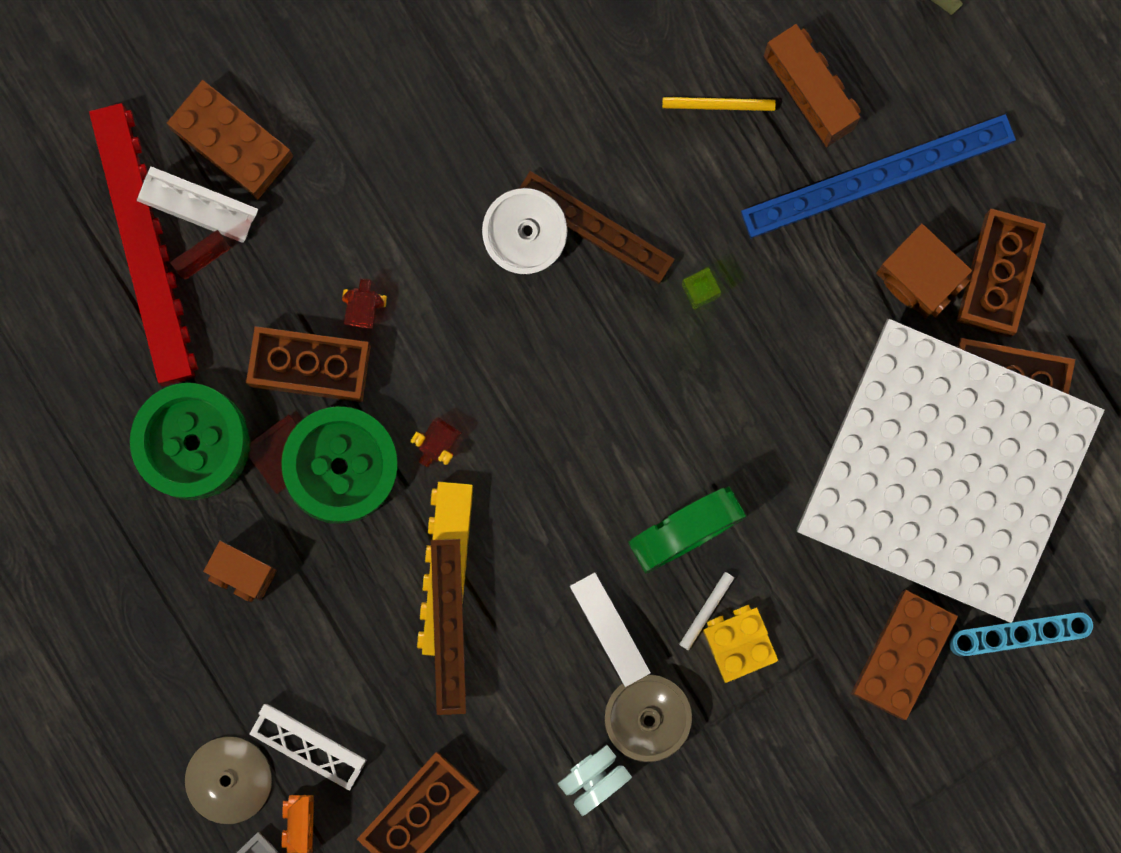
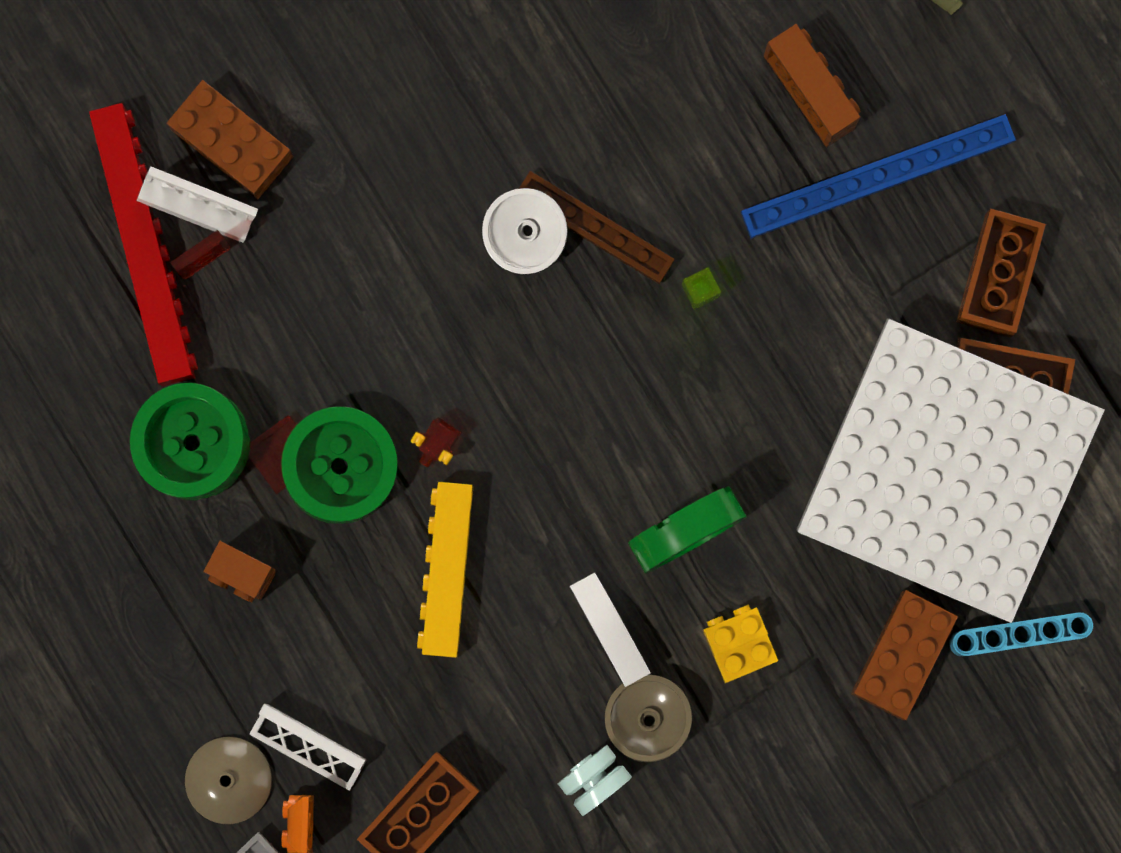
(308, 364): dark orange brick -> none
(362, 305): clear red piece -> none
(448, 627): reddish brown plate -> none
(706, 611): white bar -> none
(718, 104): yellow bar -> none
(924, 273): dark orange brick -> none

